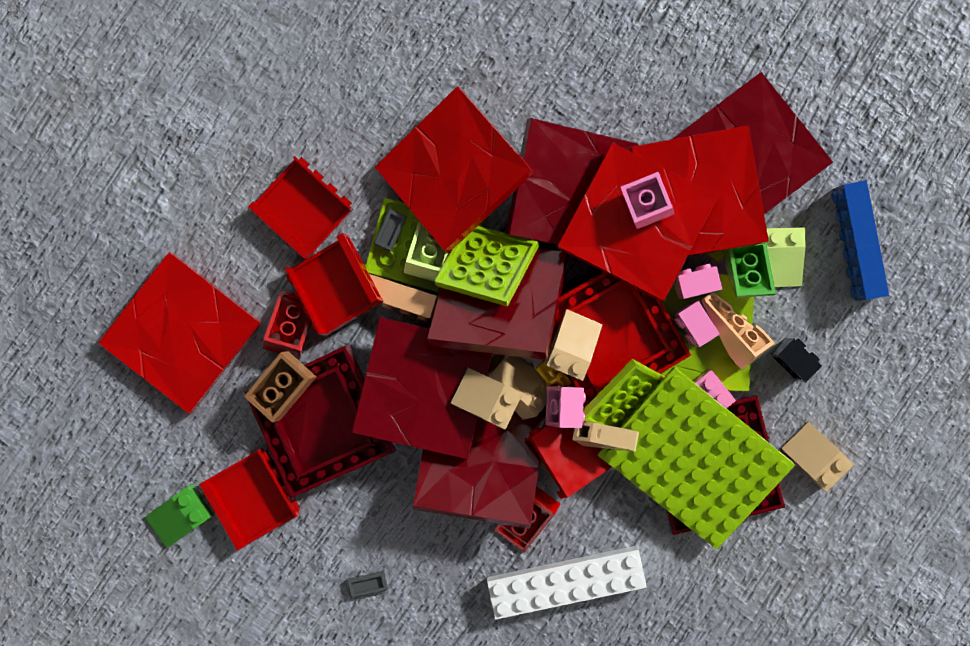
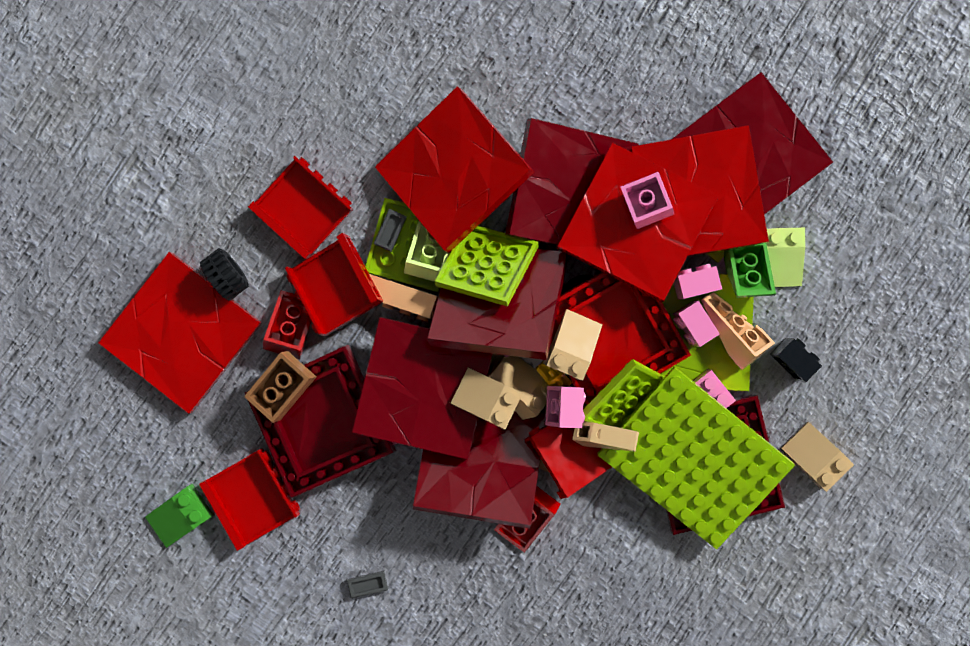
(224, 274): none -> black tyre
(566, 582): white brick -> none
(860, 241): blue brick -> none

